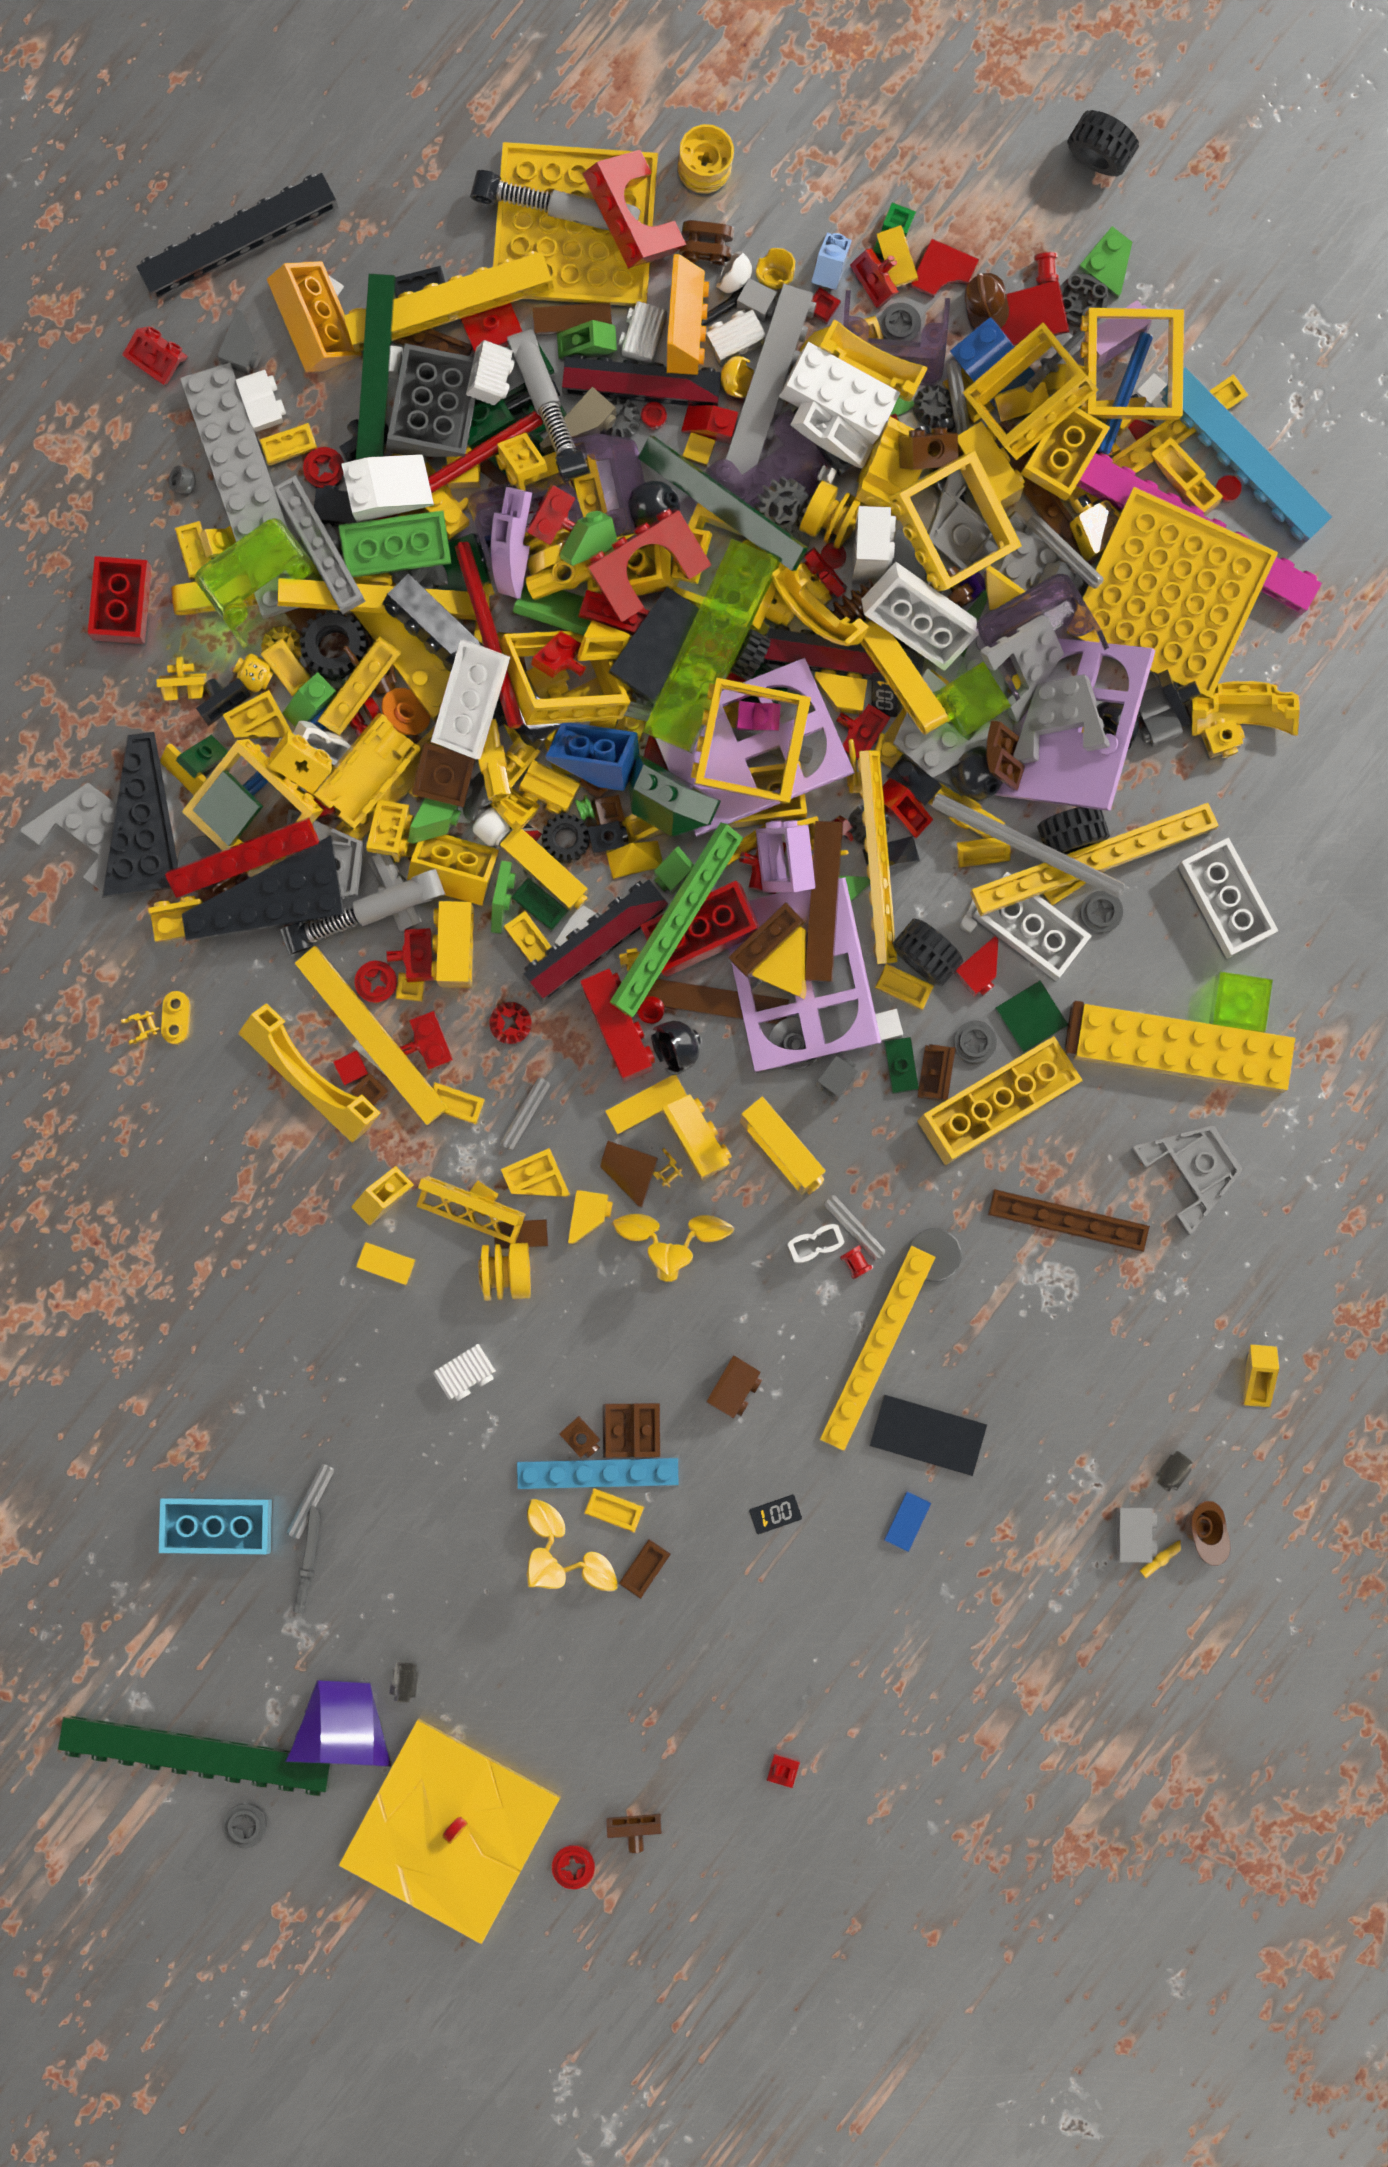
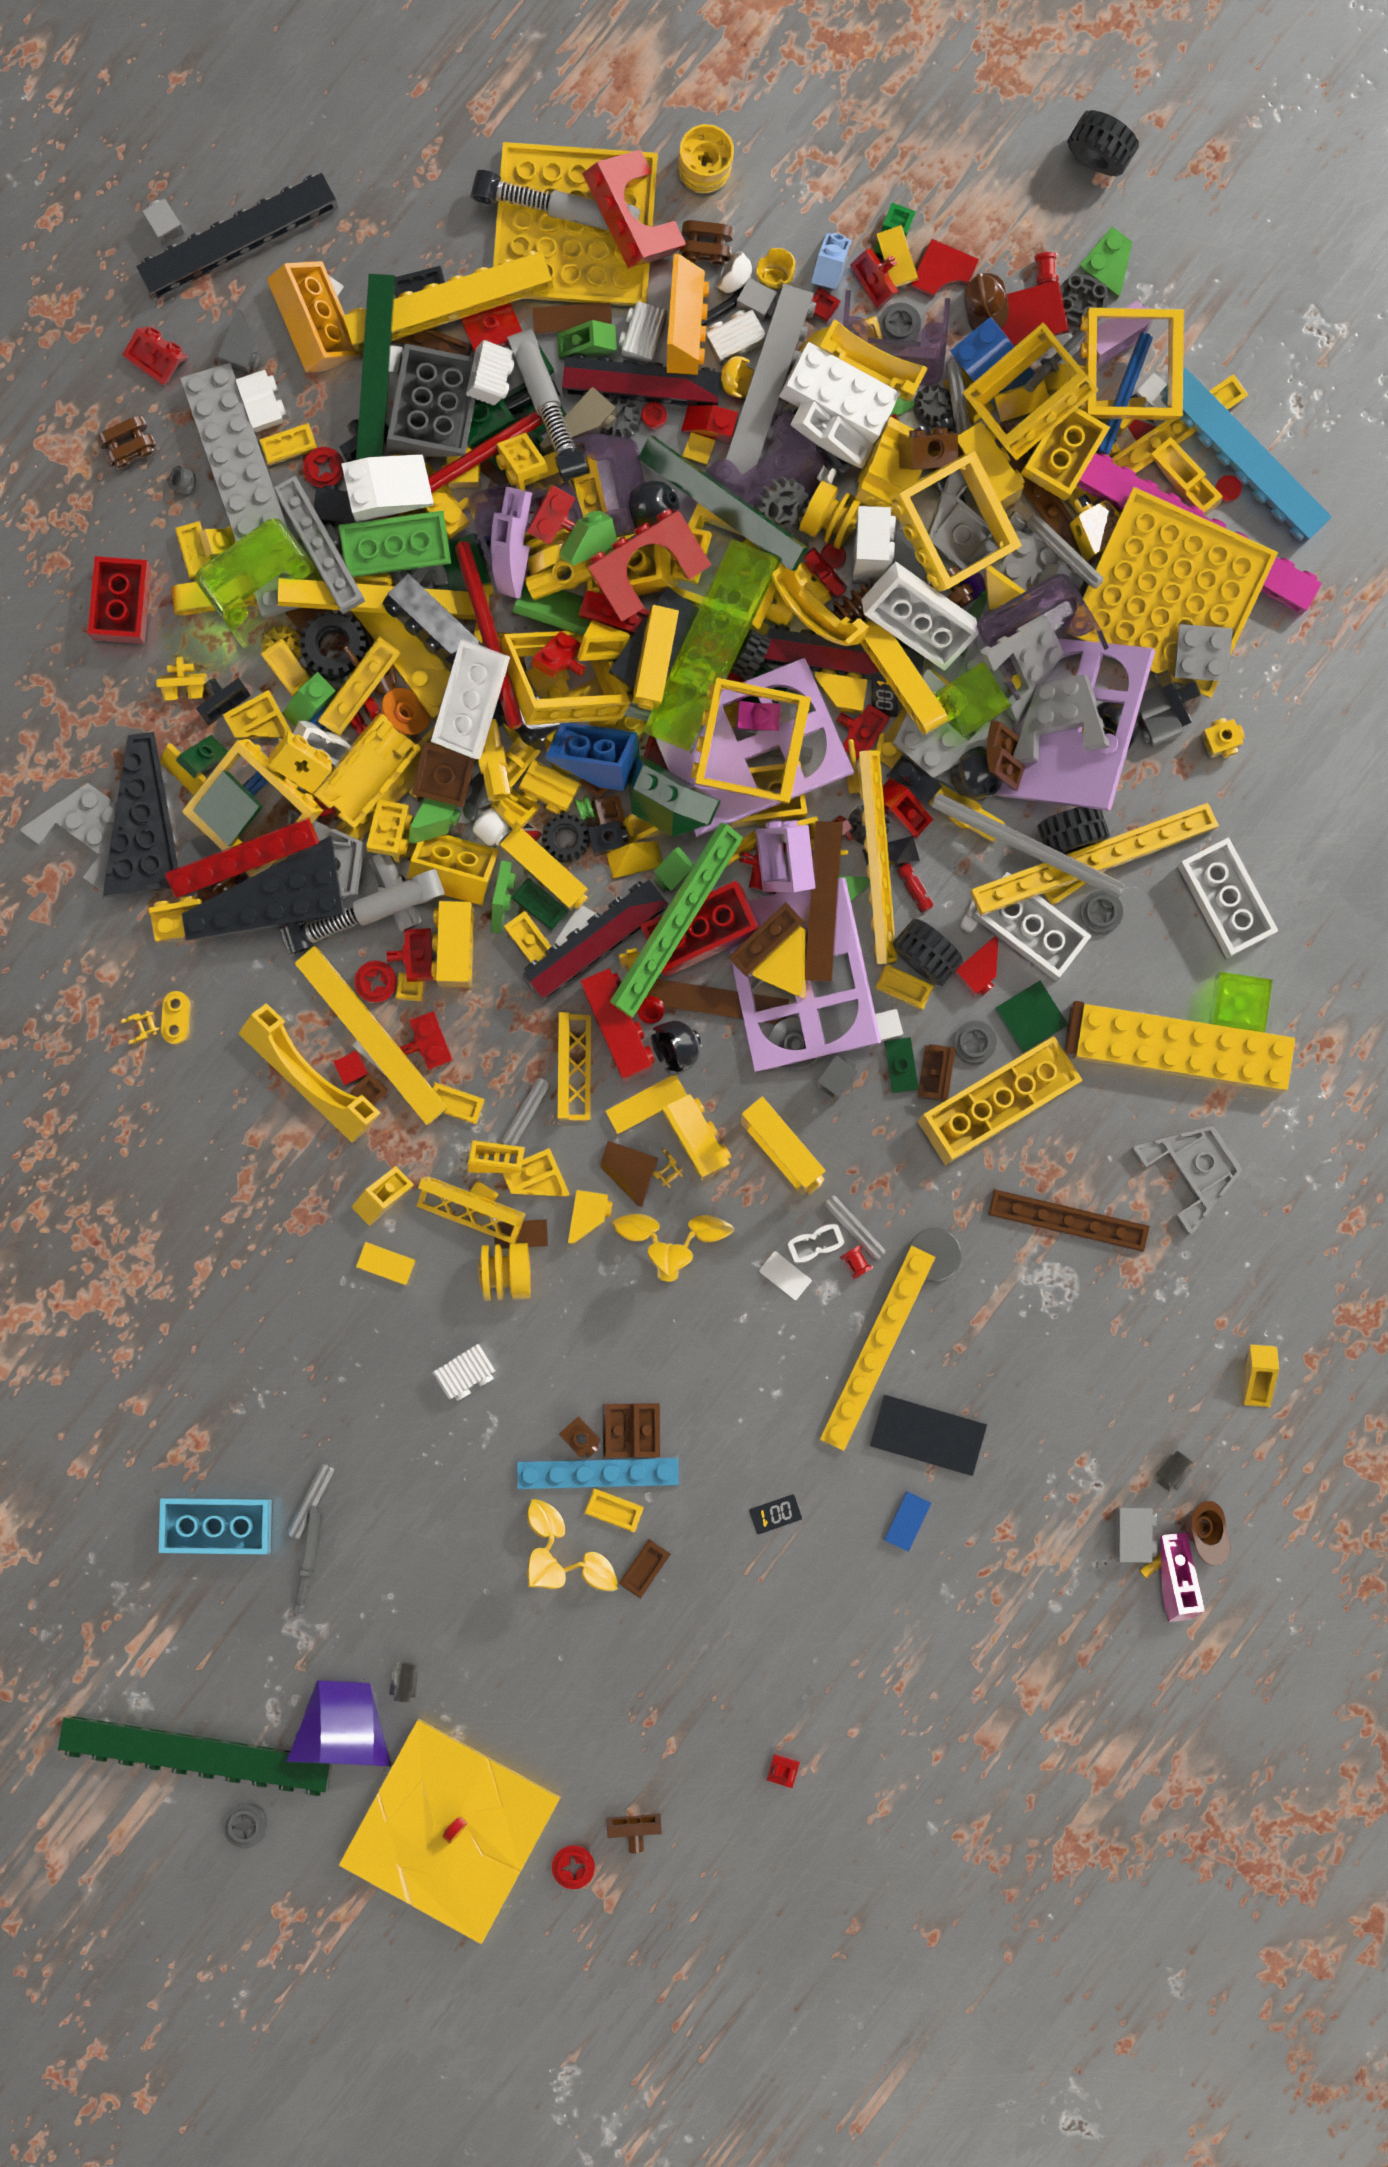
(140, 446): none -> reddish brown brick
(162, 221): none -> light grey brick
(253, 672): yellow head -> none
(485, 1165): none -> yellow slope
(510, 1035): red gear -> none
(564, 1067): none -> yellow fence
(655, 657): none -> yellow brick
(734, 1387): reddish brown slope -> none
(785, 1275): none -> white sticker
(915, 887): none -> red axle
(982, 852): yellow tile -> none
(1179, 1579): none -> dark pink slope
(1203, 653): none -> light grey plate
(1247, 704): yellow windscreen -> none

